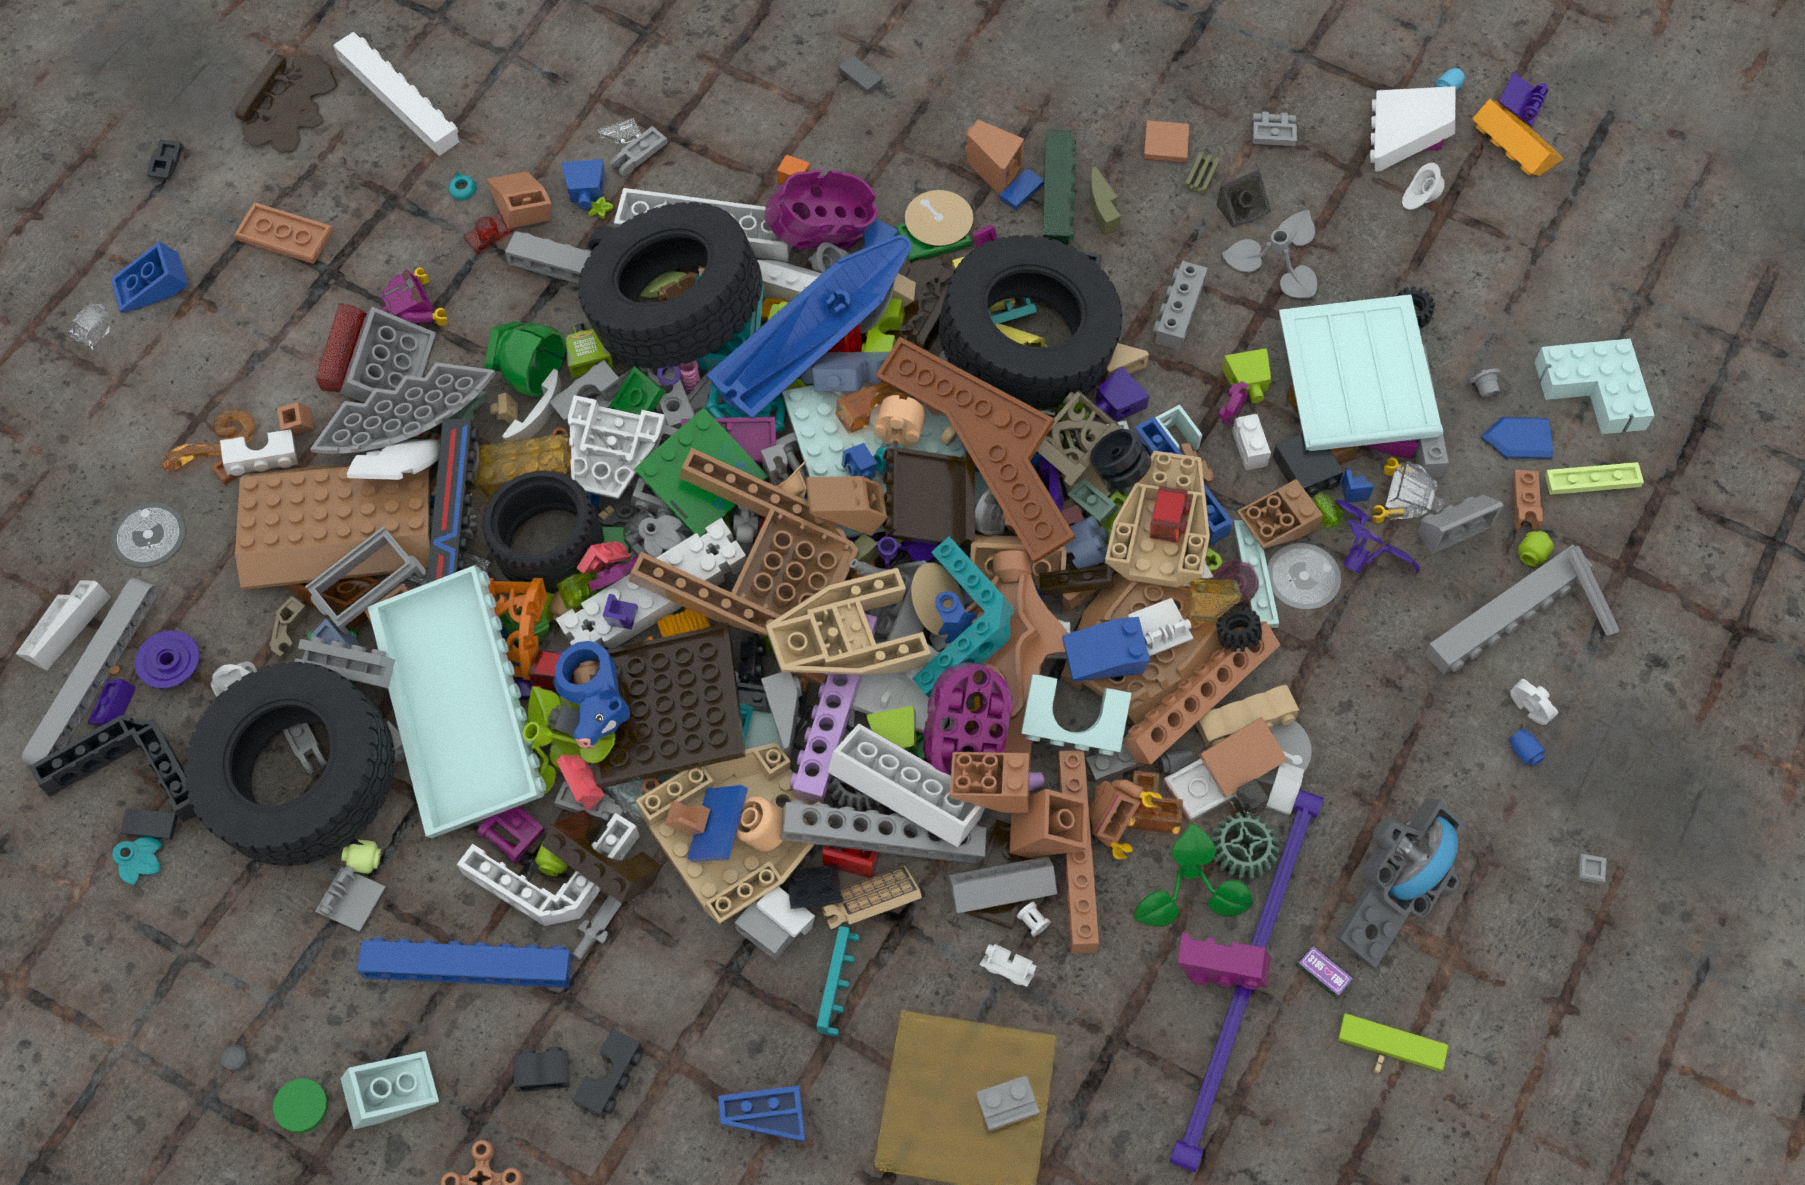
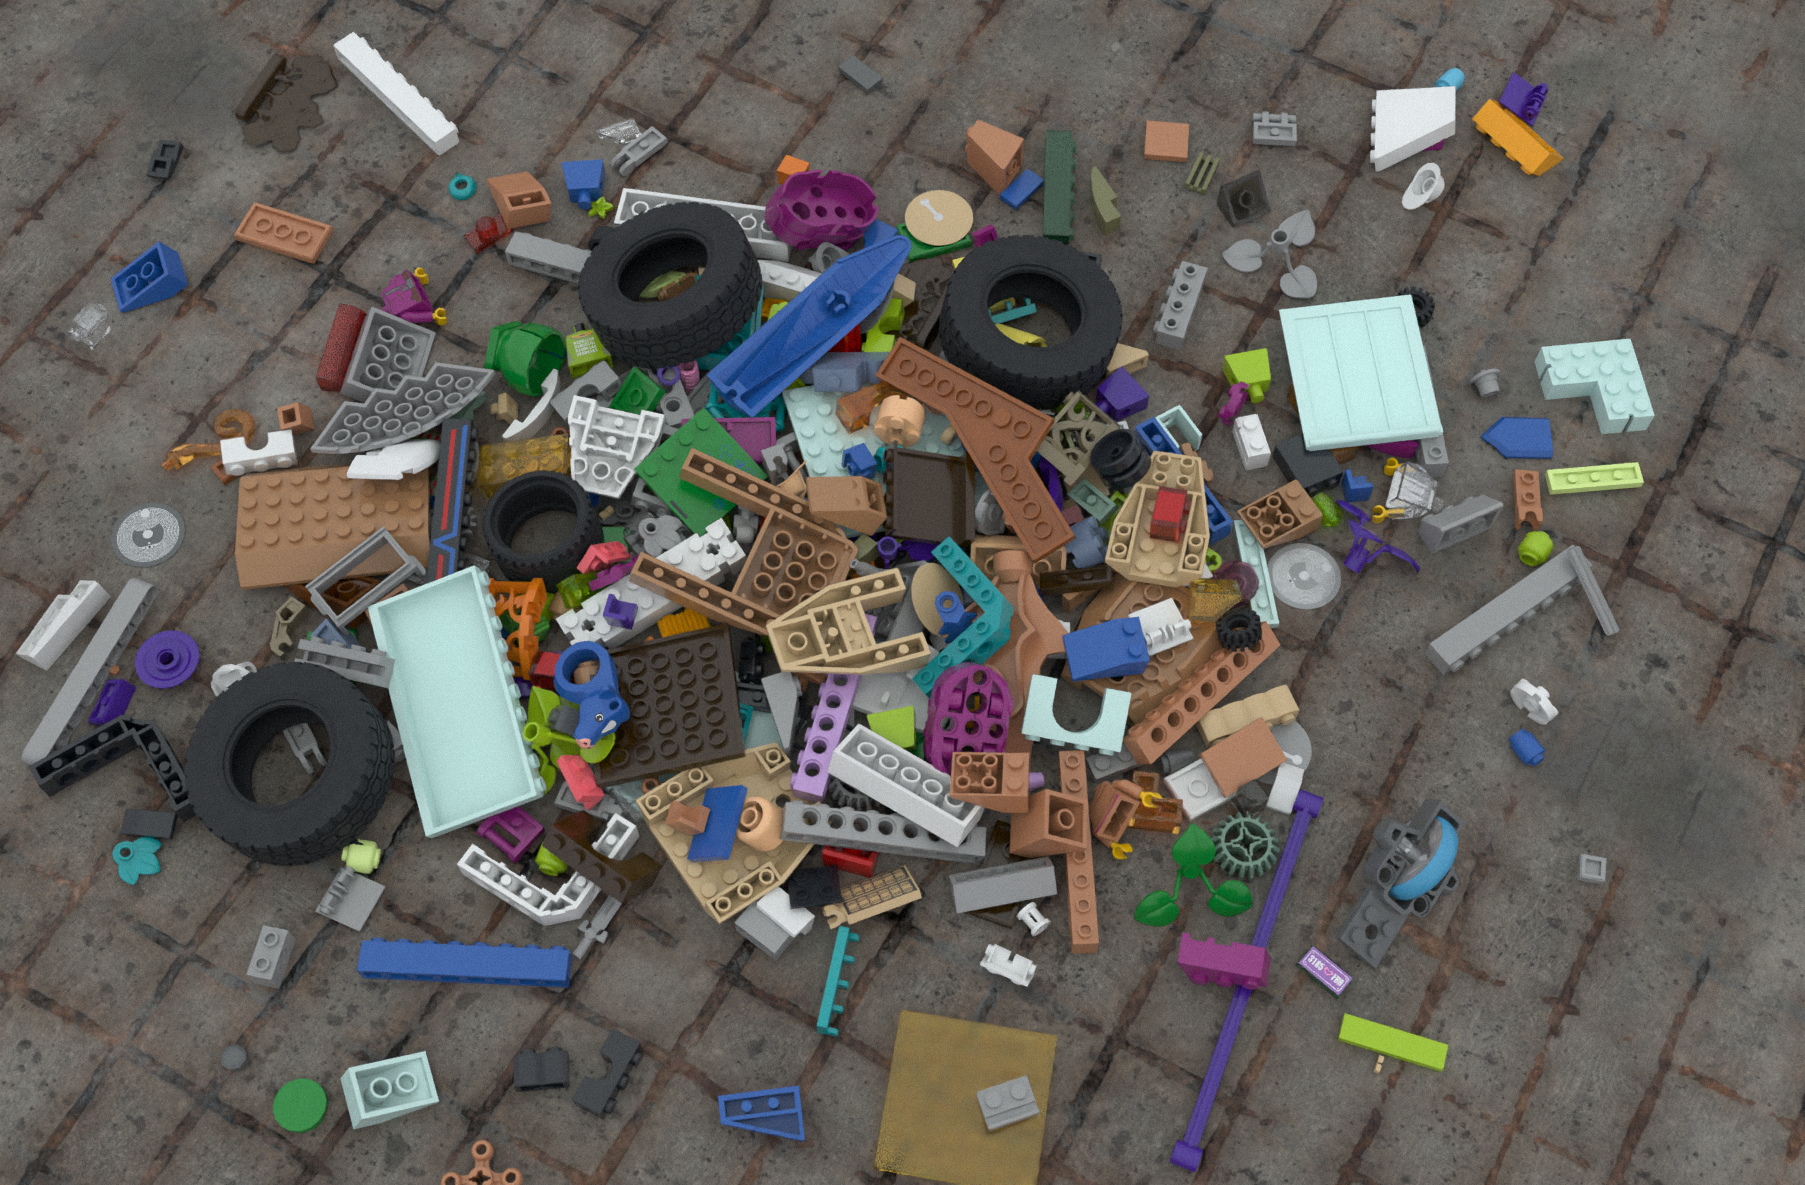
(271, 957): none -> light grey brick

